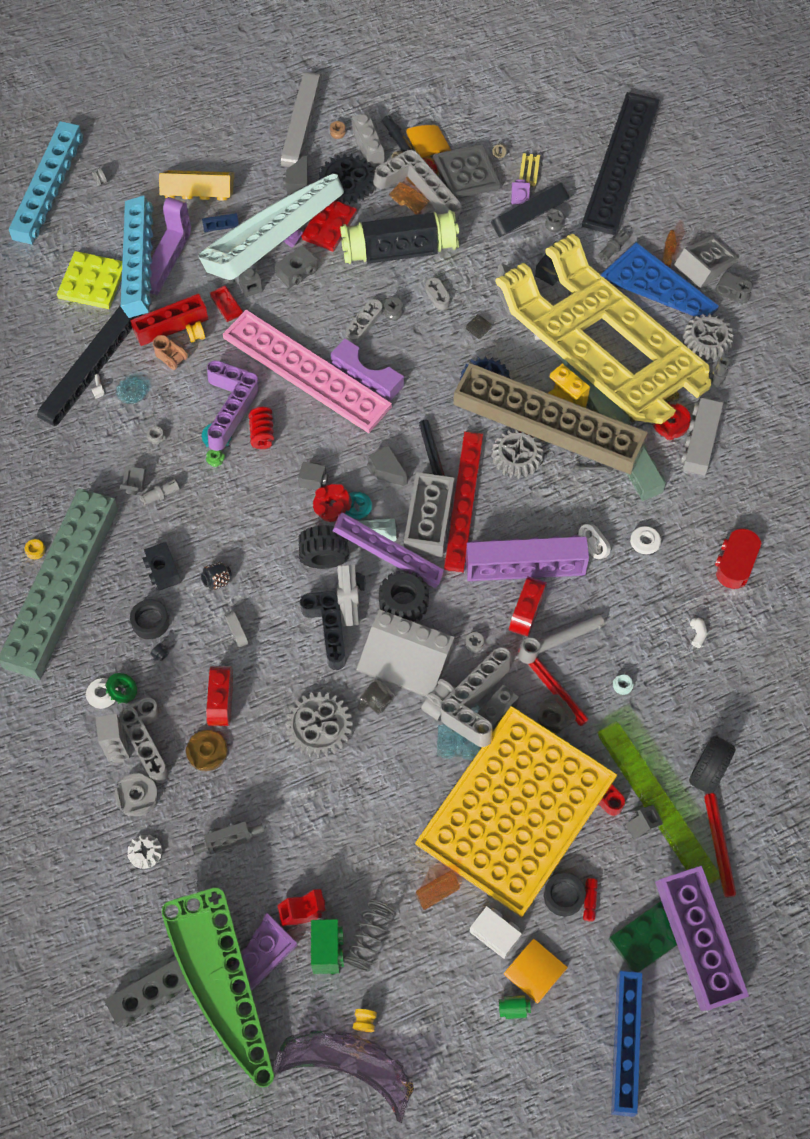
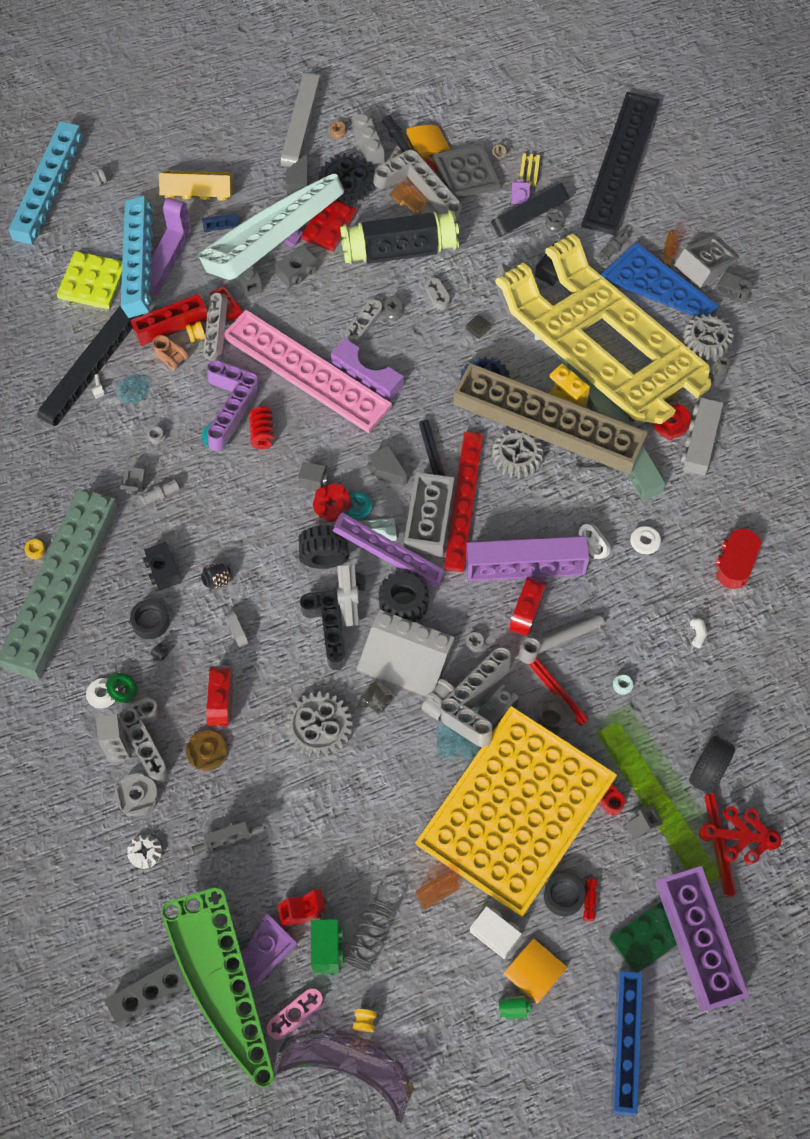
(215, 462): bright green plate -> none
(216, 306): none -> light grey beam
(294, 1023): none -> bright pink beam
(744, 835): none -> red plant

